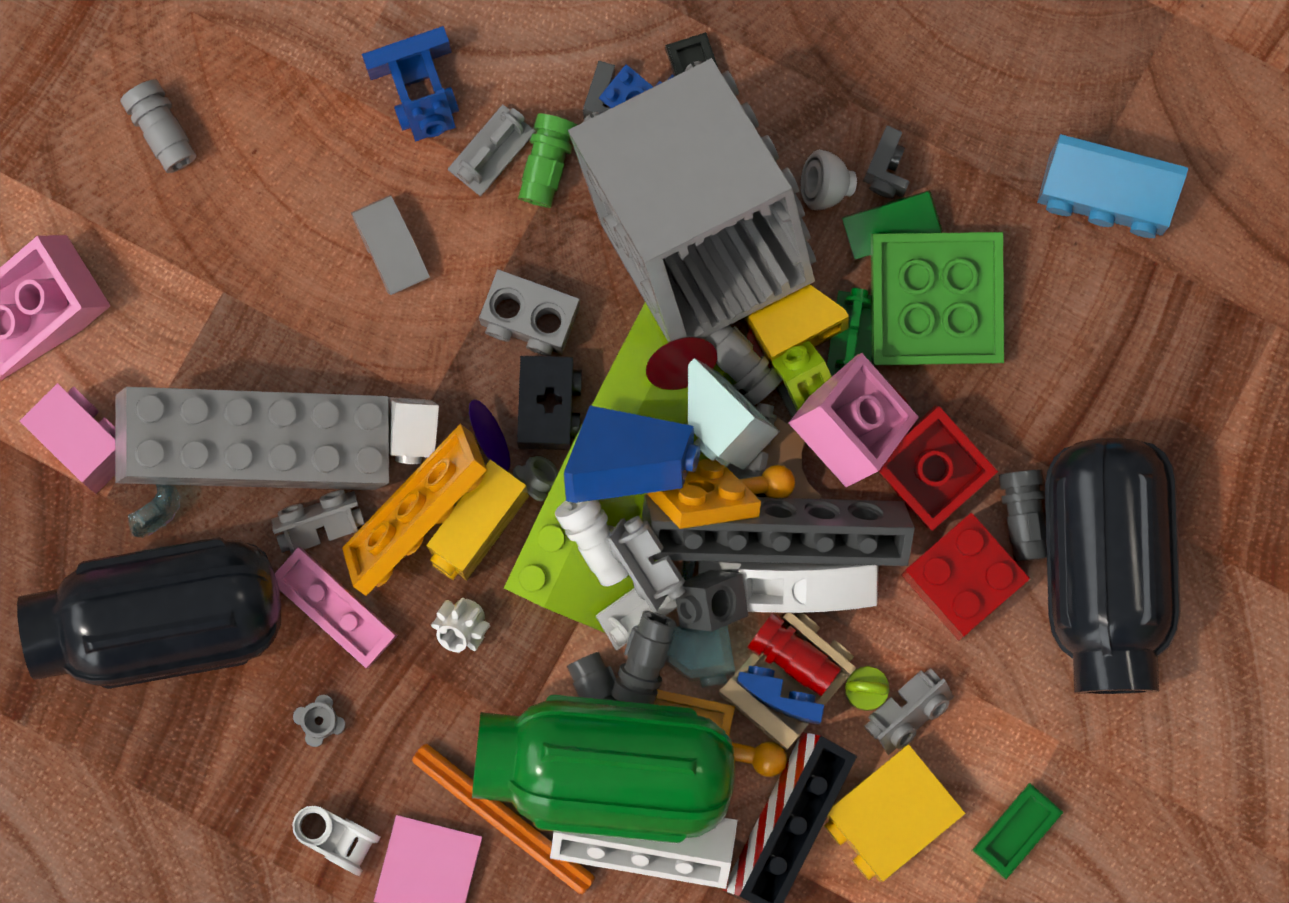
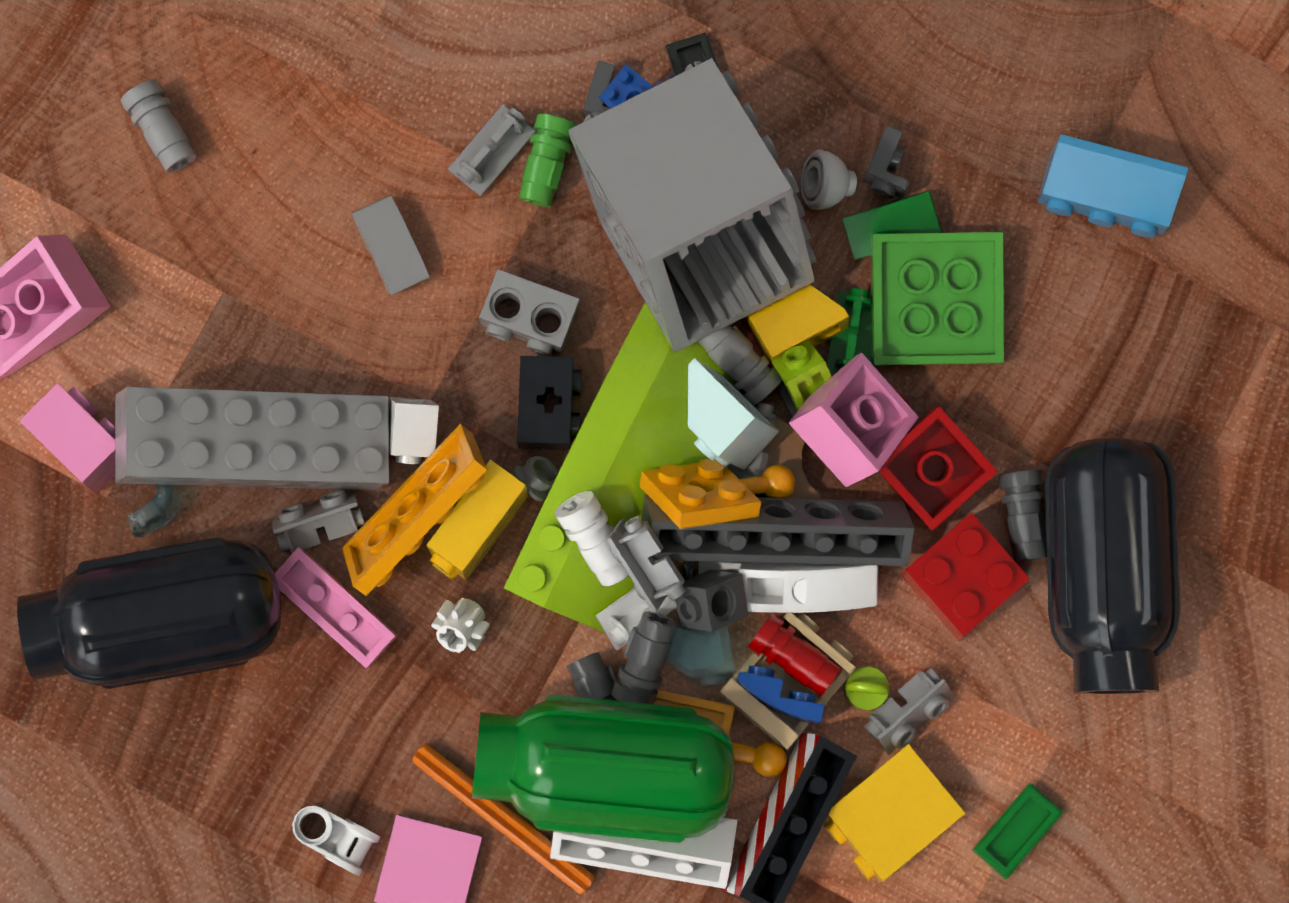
(320, 708): light grey plate -> none
(410, 63): blue tile -> none
(489, 434): dark purple sticker -> none
(628, 456): blue slope -> none
(669, 363): dark red sticker -> none

